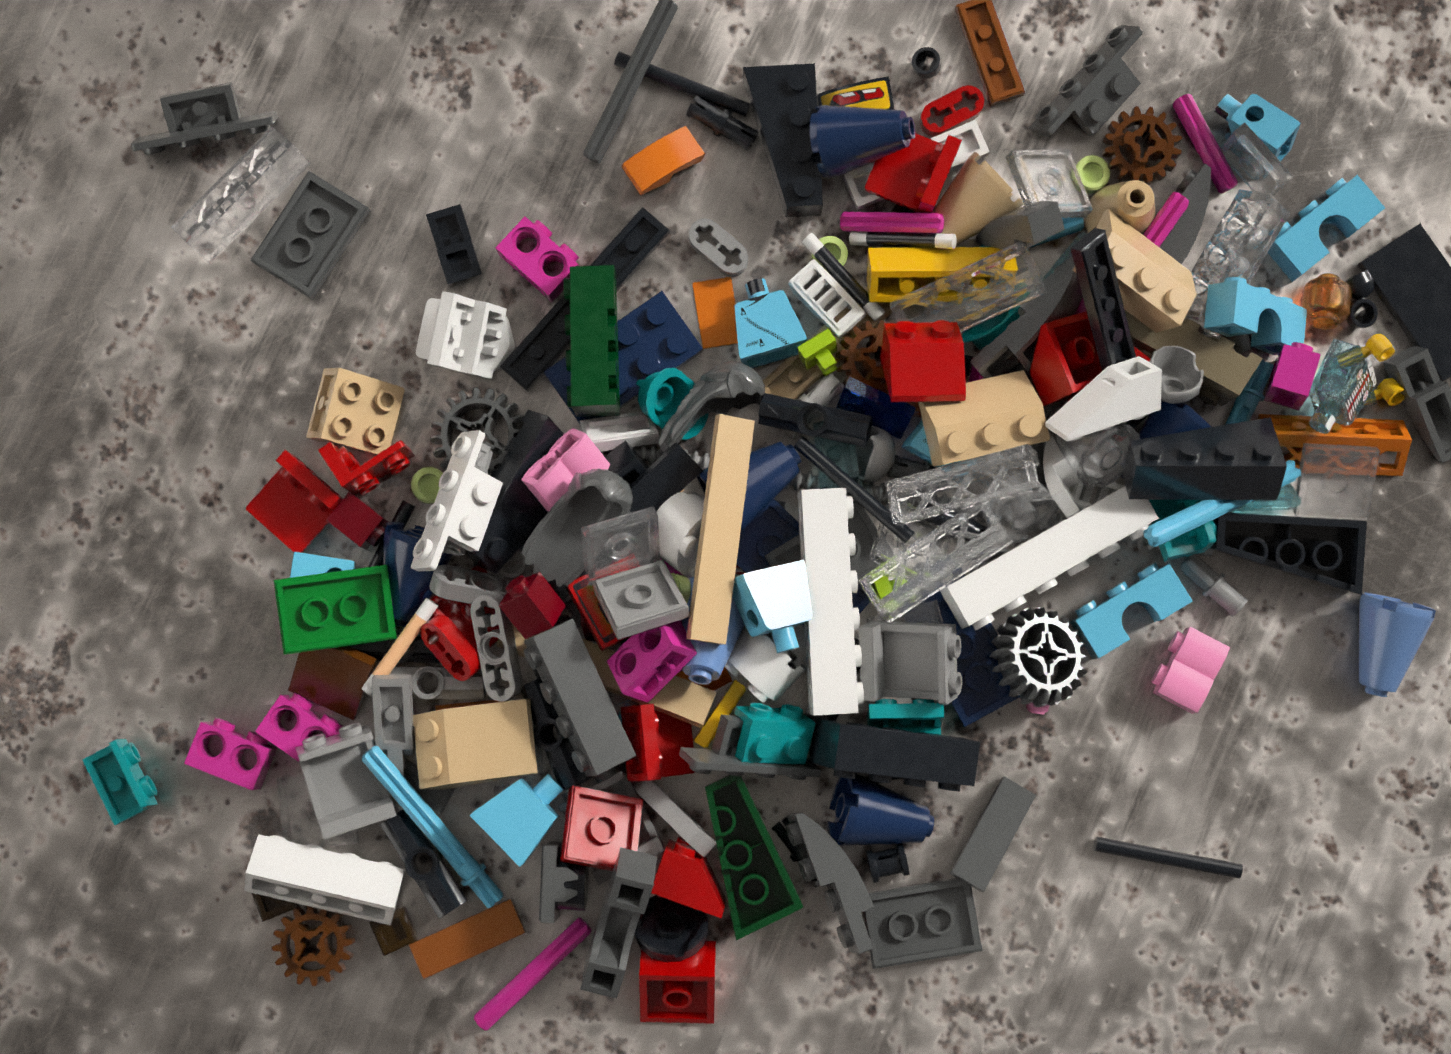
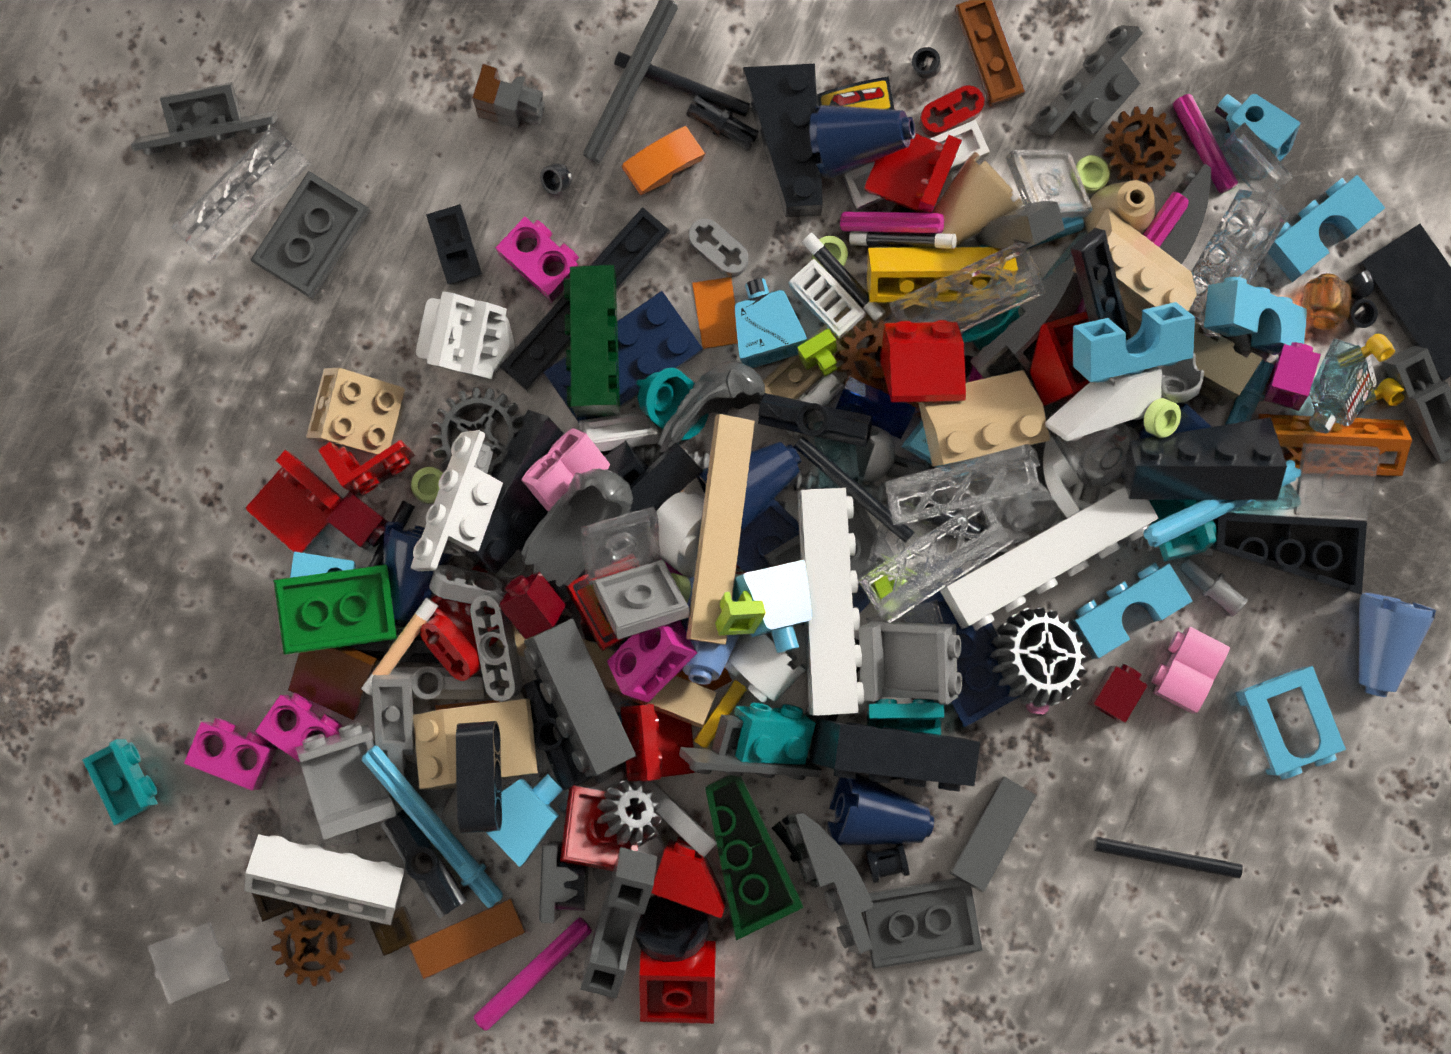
(189, 962): none -> clear piece
(478, 777): none -> black beam
(505, 101): none -> dark grey hips
(550, 173): none -> black hinge
(632, 827): none -> dark grey gear
(739, 616): none -> lime tile
(1118, 692): none -> dark red brick
(1162, 418): none -> yellowish green tile
(1163, 340): none -> medium azure arch
(1278, 756): none -> medium azure panel

